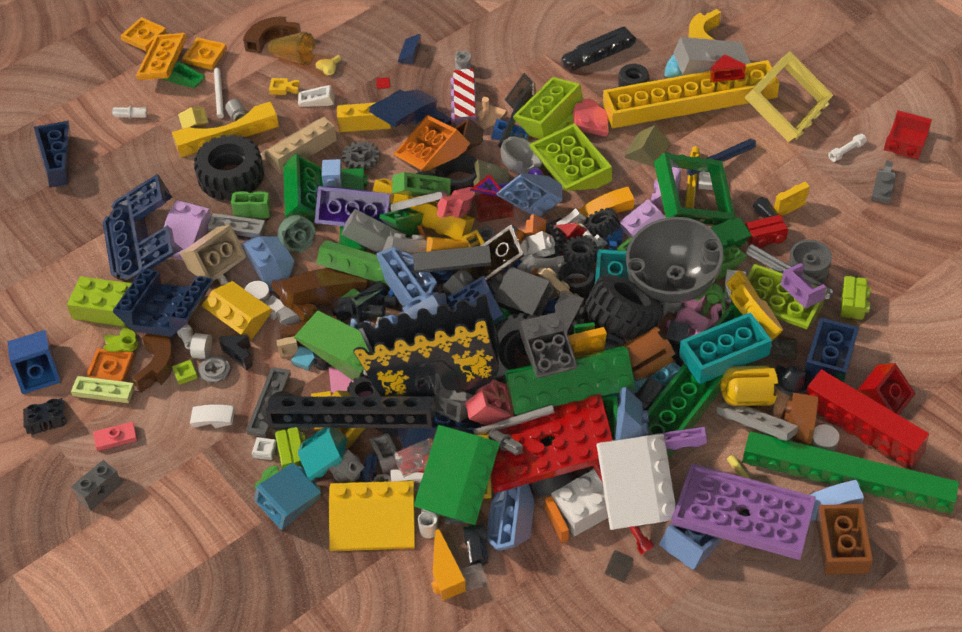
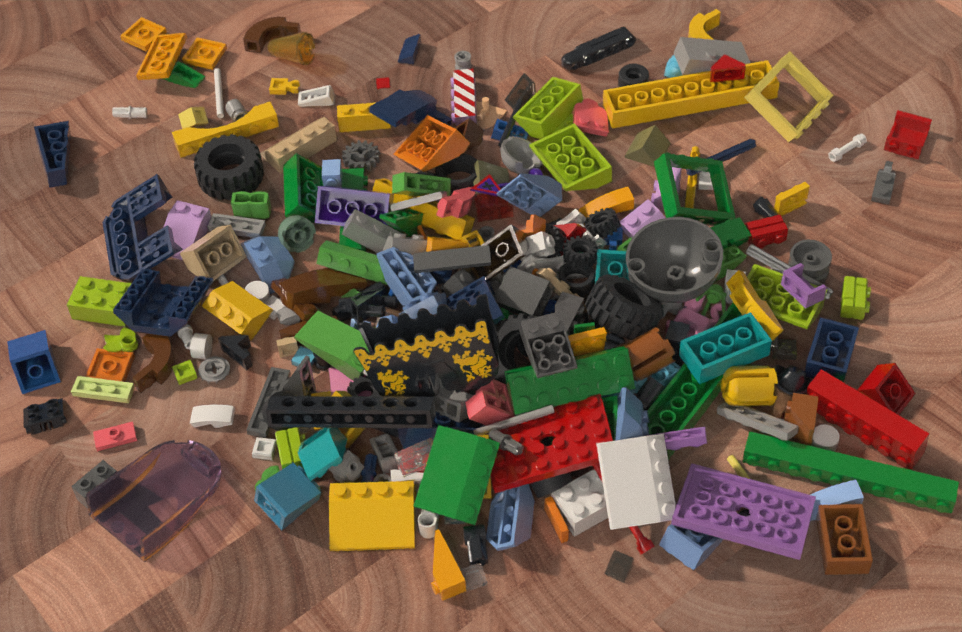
(156, 495): none -> windscreen
(302, 380): none -> dark grey slope
(328, 66): light yellow rock -> none

